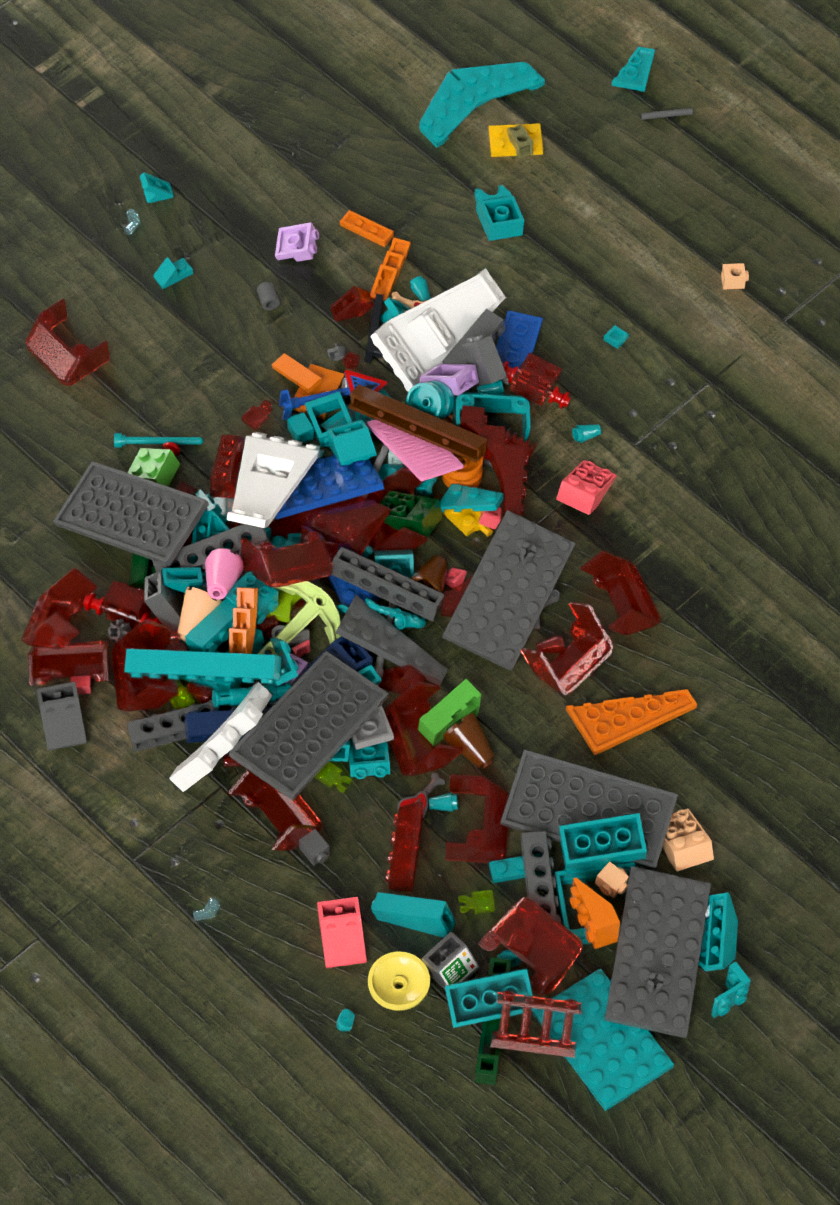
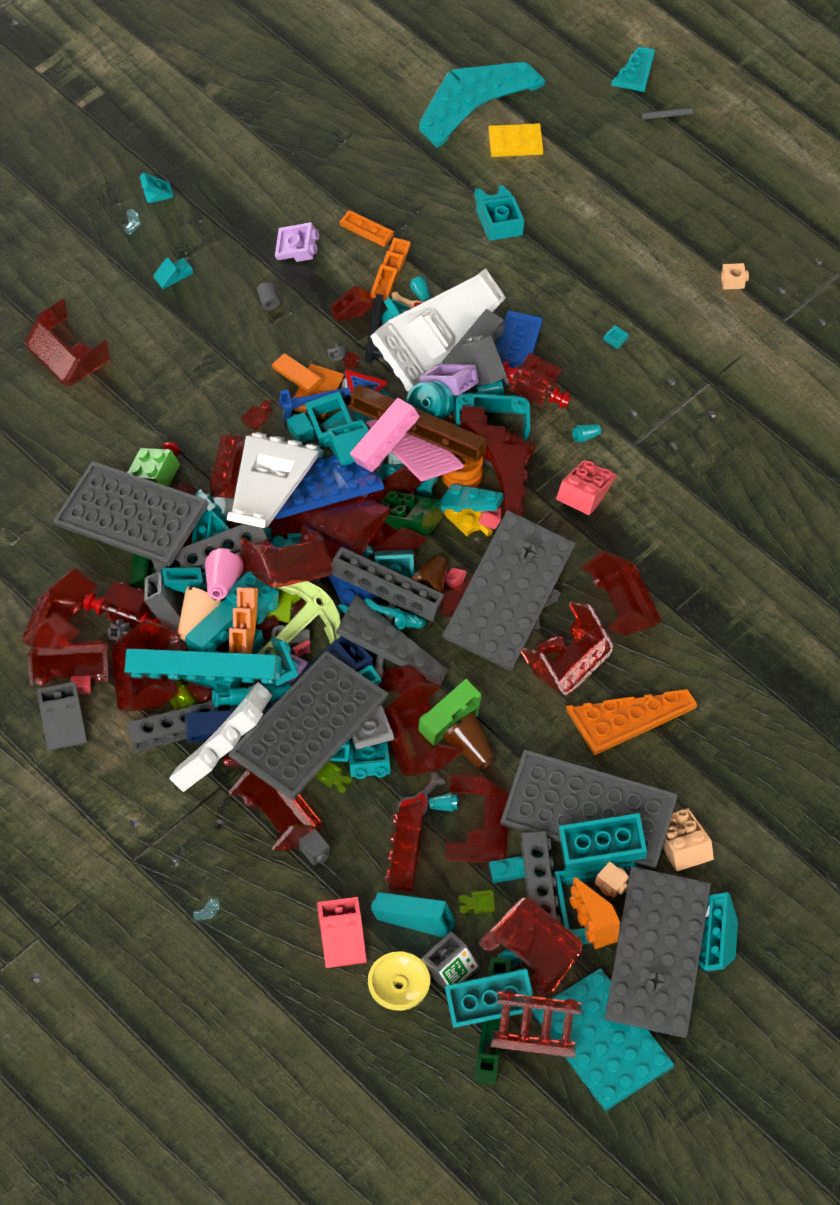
(121, 440): teal piece -> none
(345, 1020): teal piece -> none
(384, 435): none -> bright pink brick
(521, 141): olive leg -> none
(738, 987): teal bracket -> none

